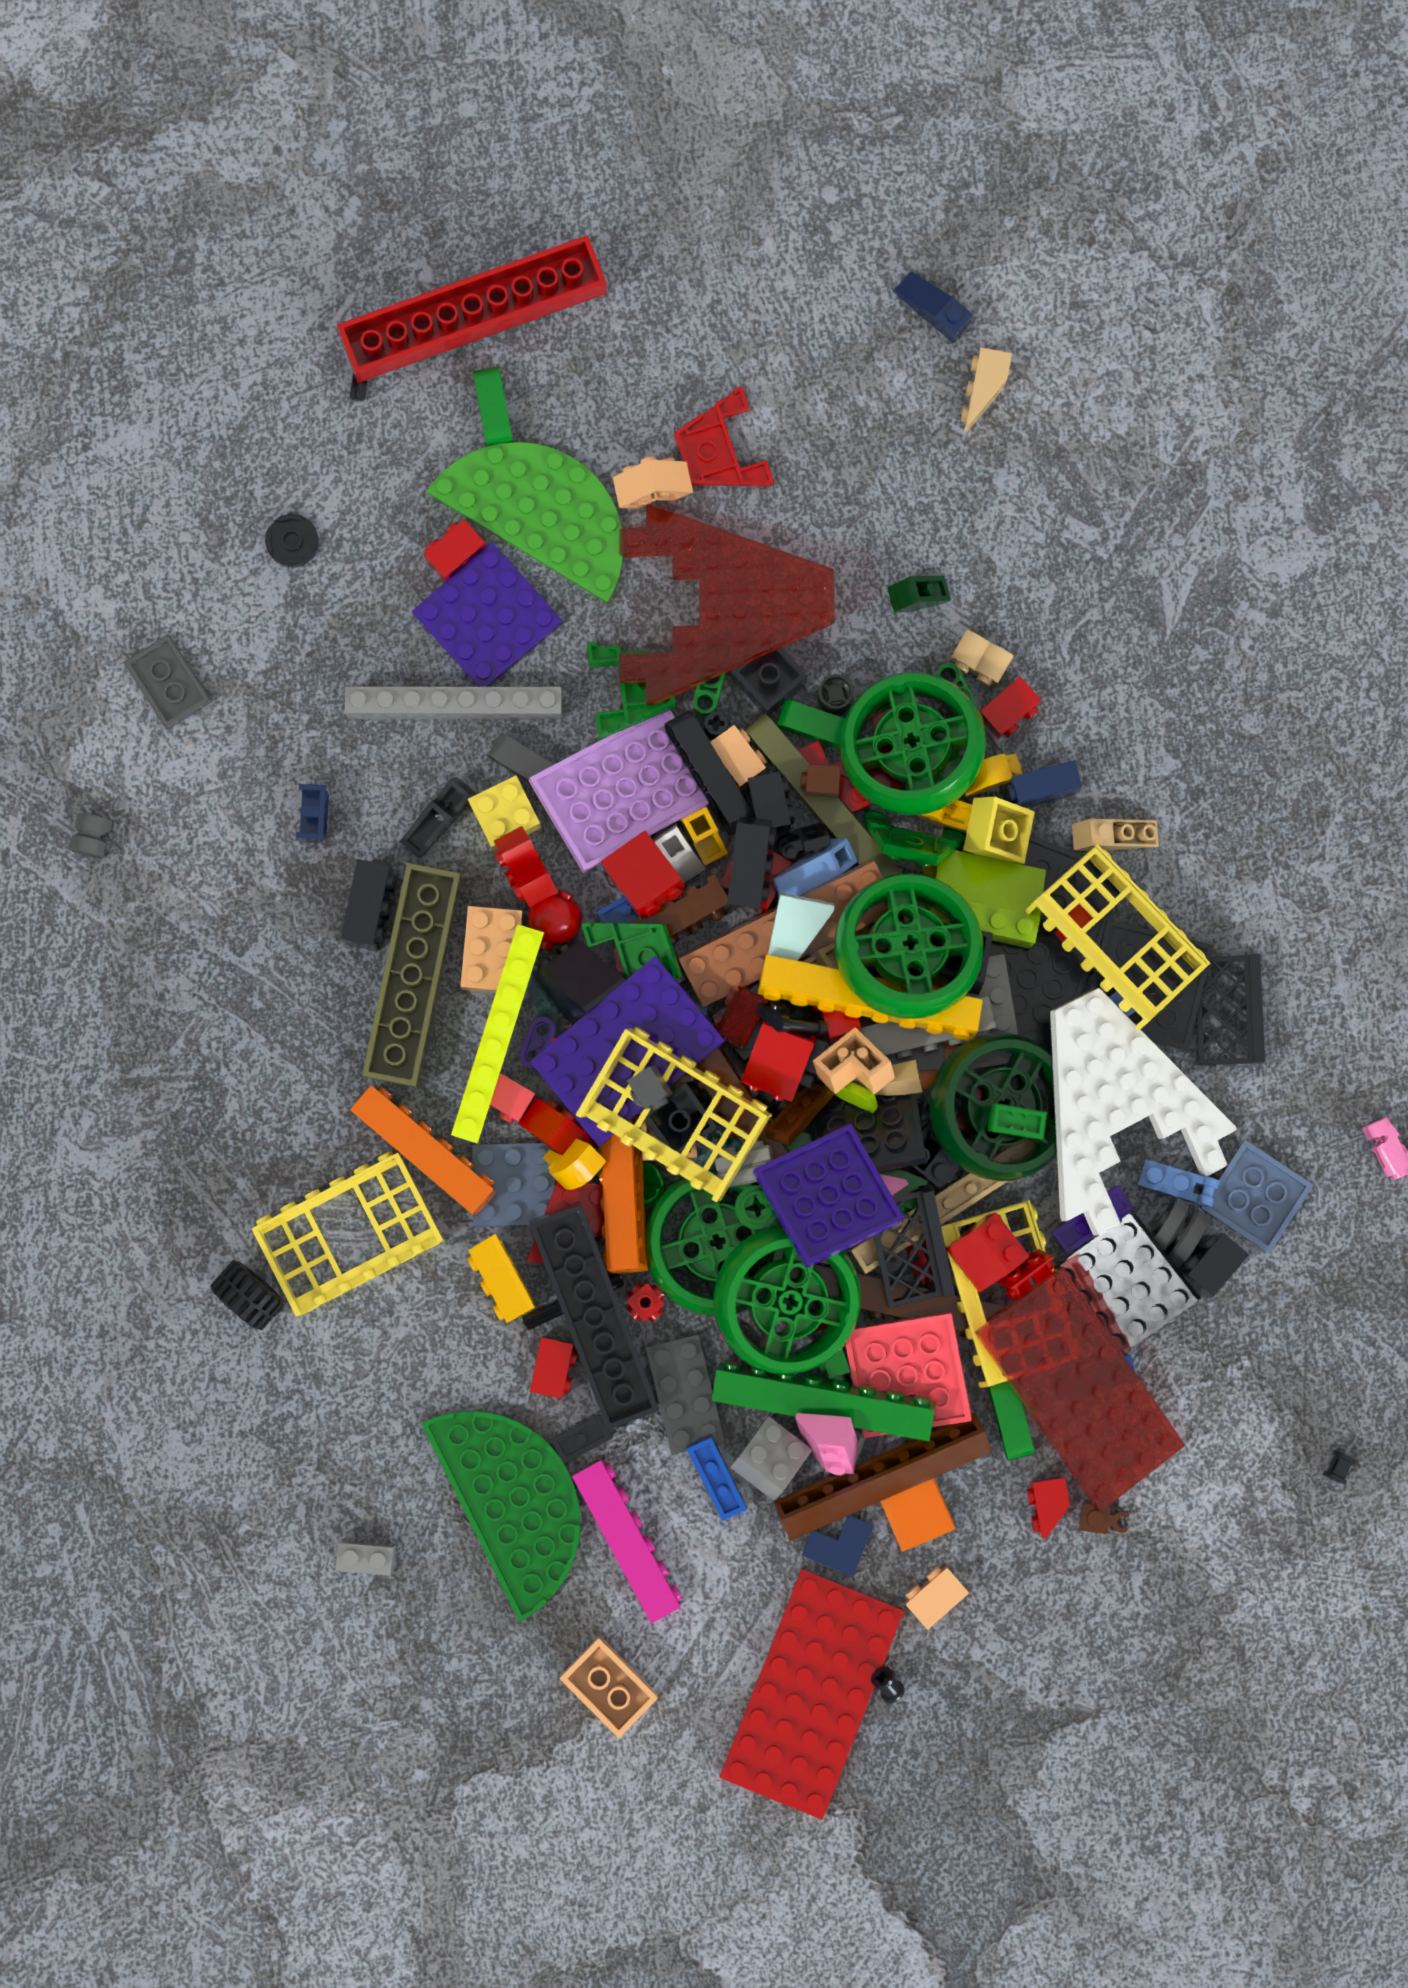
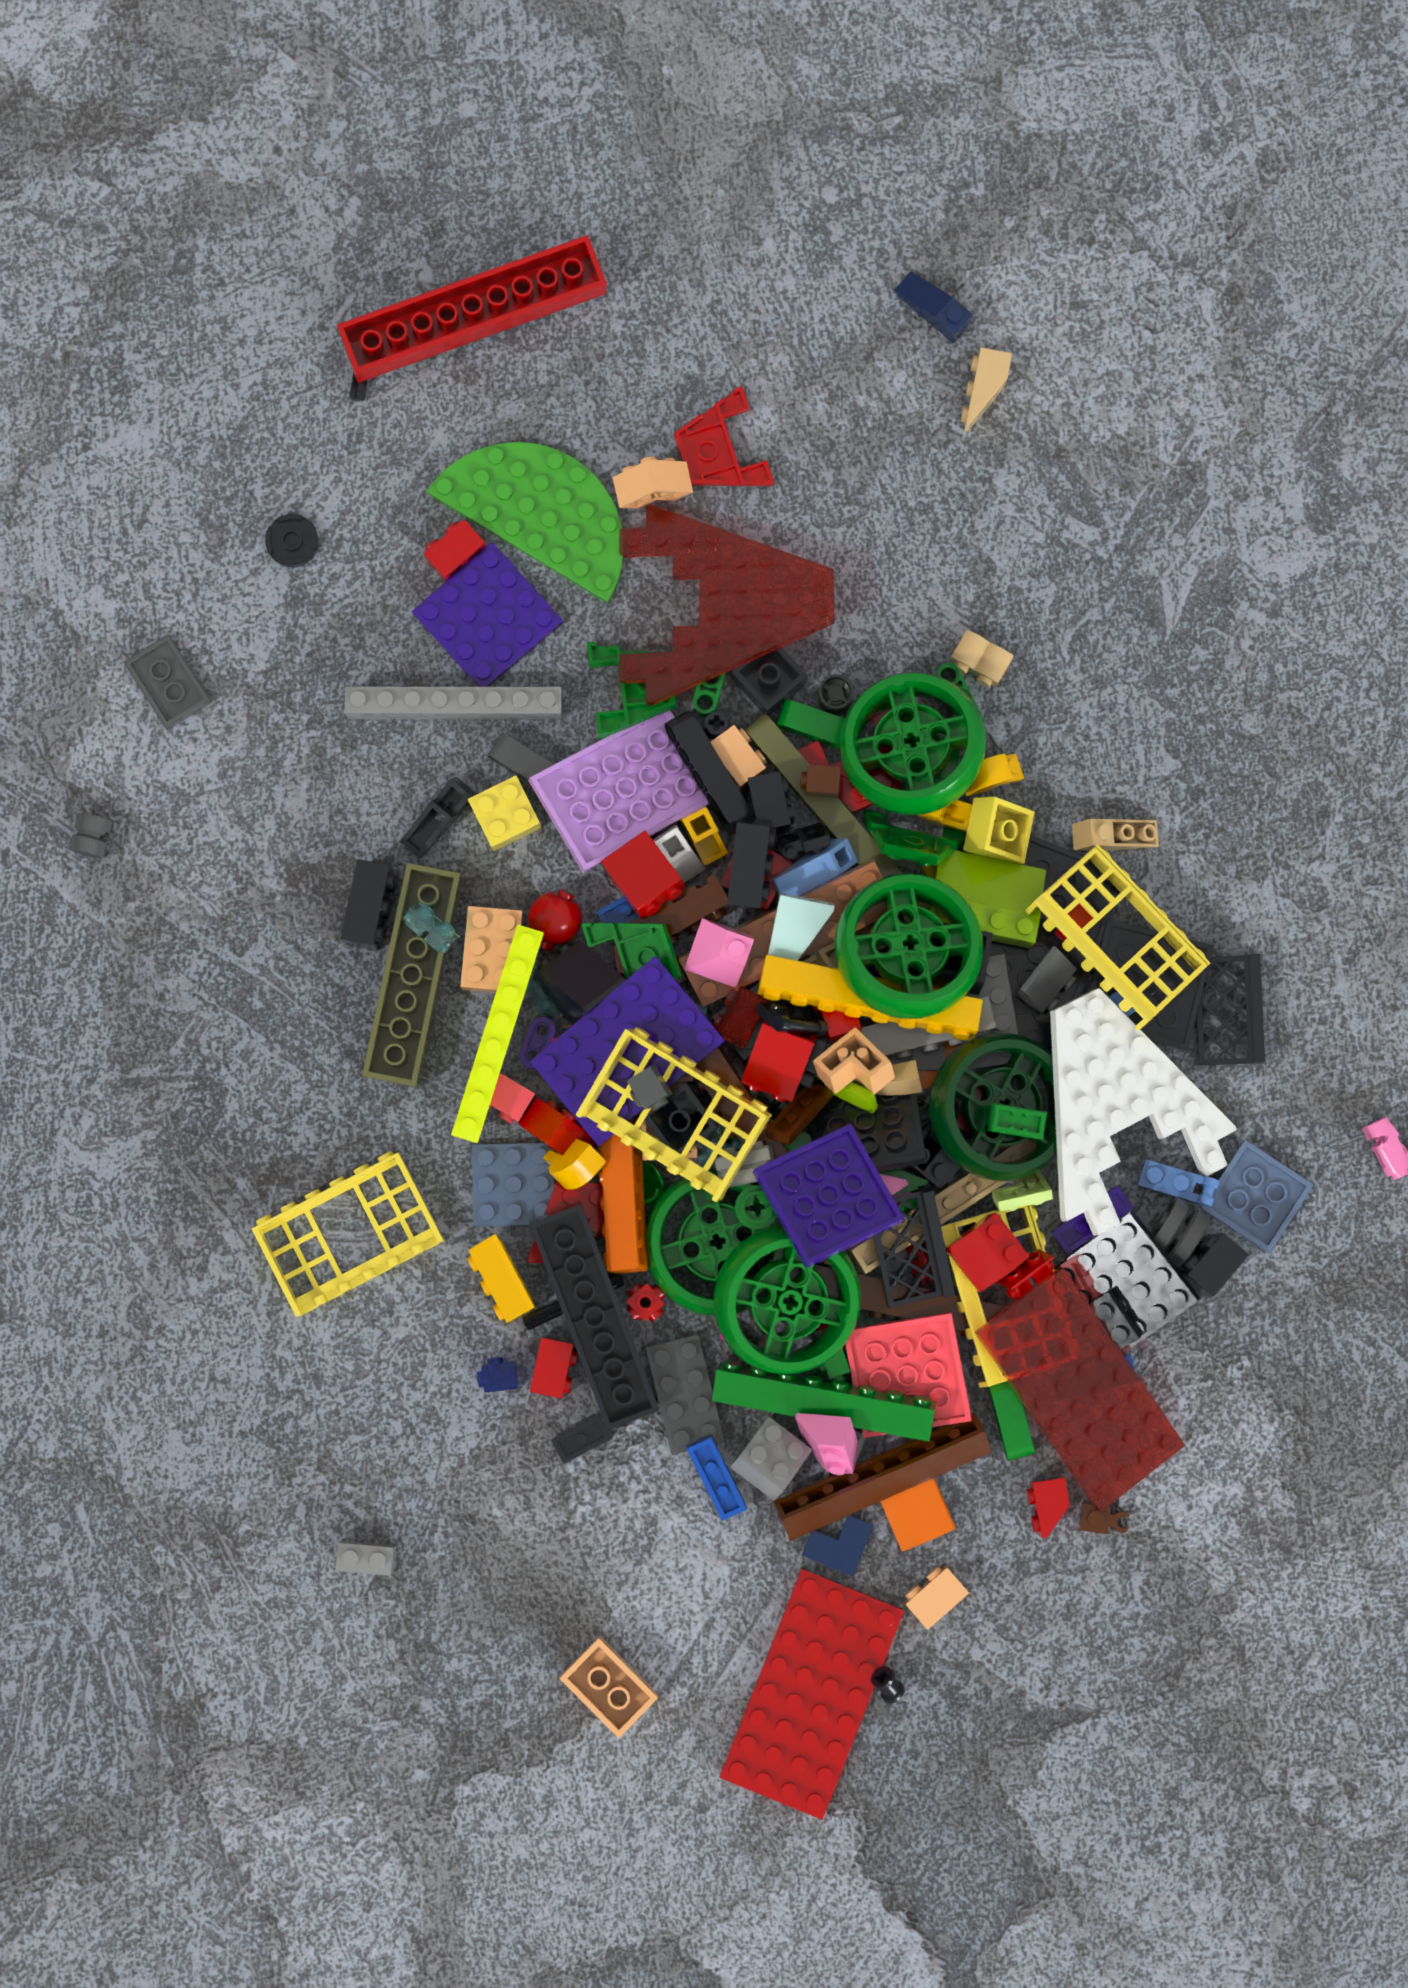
(247, 1295): black tyre -> none
(313, 813): dark blue window -> none
(422, 918): none -> clear light blue hinge
(423, 1150): orange brick -> none
(492, 406): green beam -> none
(498, 1375): none -> clear blue brick
(515, 1500): green plate -> none
(525, 869): red brick -> none
(626, 1540): dark pink brick -> none
(719, 952): none -> bright pink slope
(918, 593): dark green slope -> none
(1010, 708): red brick -> none
(1025, 1191): none -> yellowish green plate
(1043, 785): dark blue brick -> none
(1047, 980): none -> dark grey slope
(1115, 1319): none -> black plate
(1339, 1467): black bush -> none

